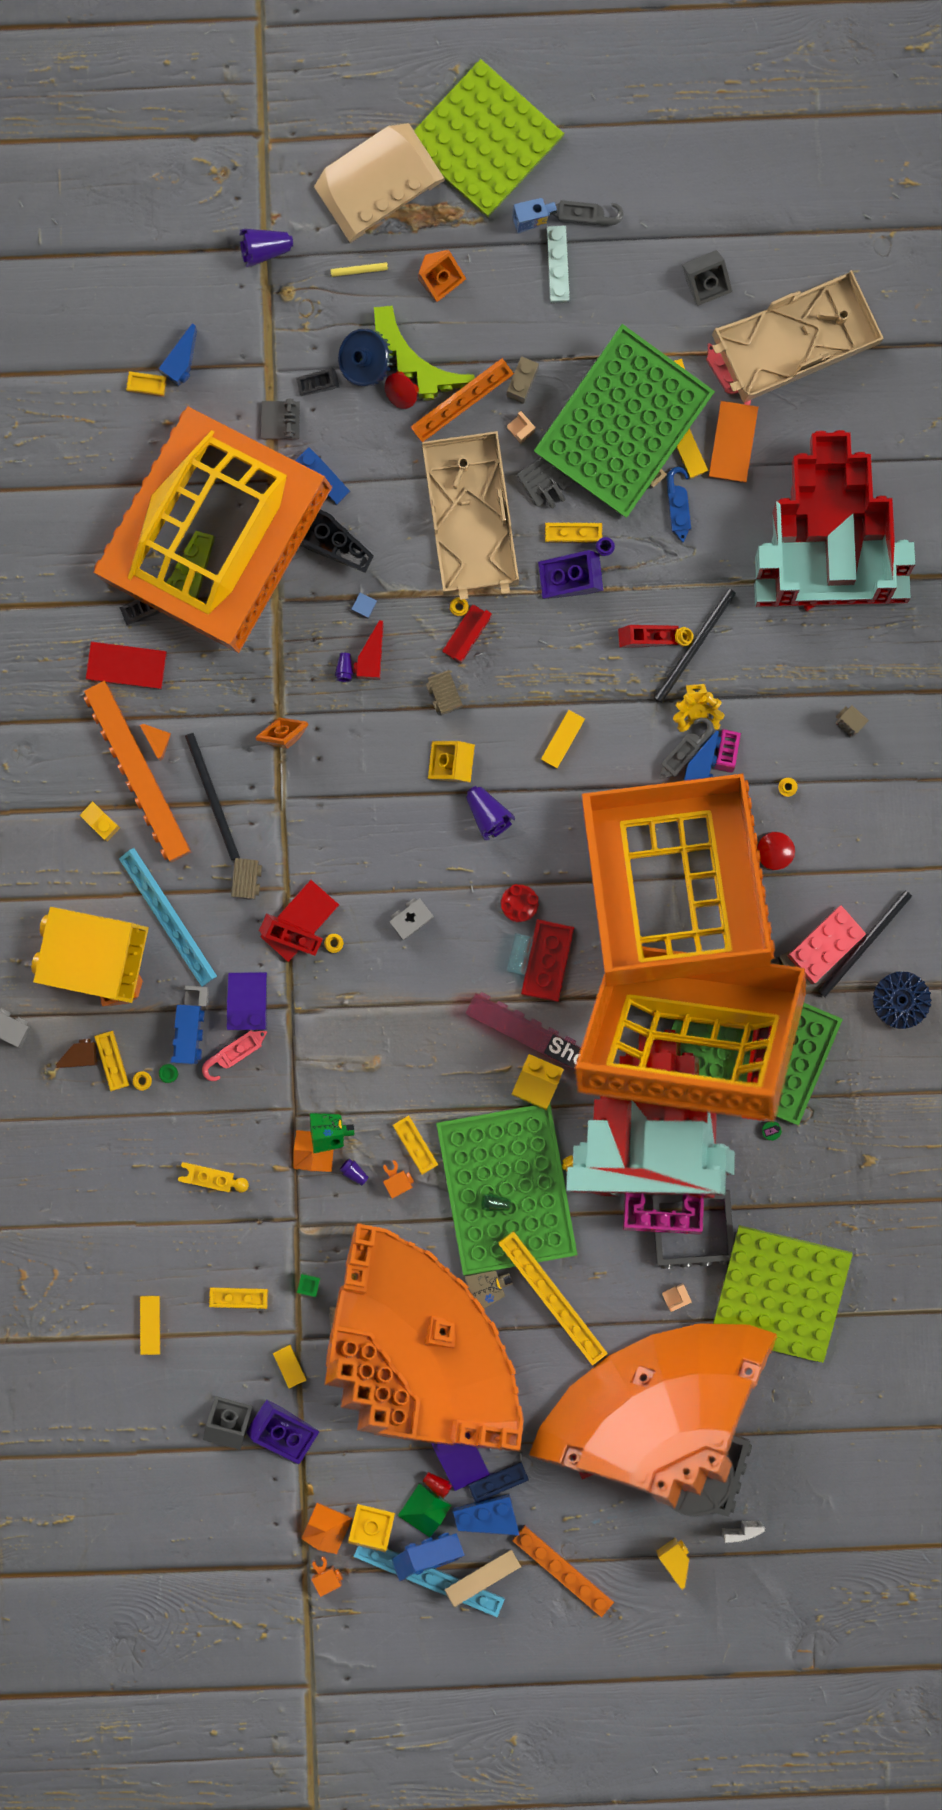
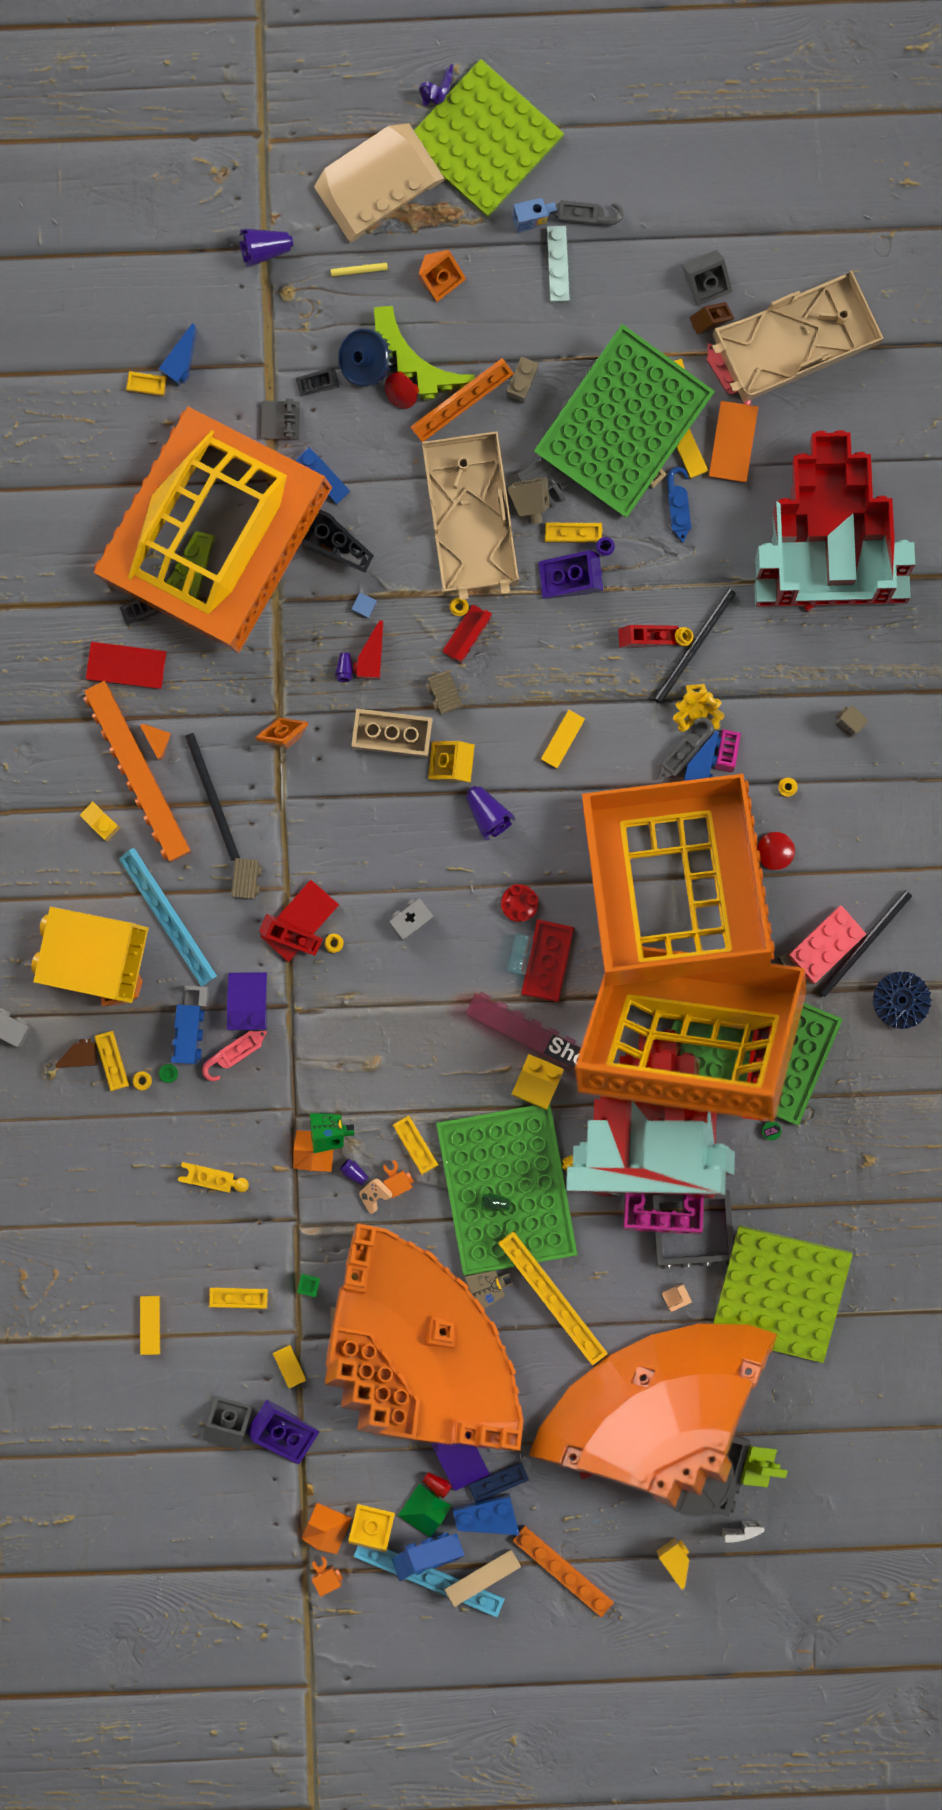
(372, 1193): none -> light nougat piece
(392, 733): none -> tan brick
(434, 92): none -> dark purple hair
(521, 427): light nougat panel -> none
(530, 498): none -> dark tan torso
(711, 317): none -> reddish brown slope
(761, 1466): none -> lime bracket

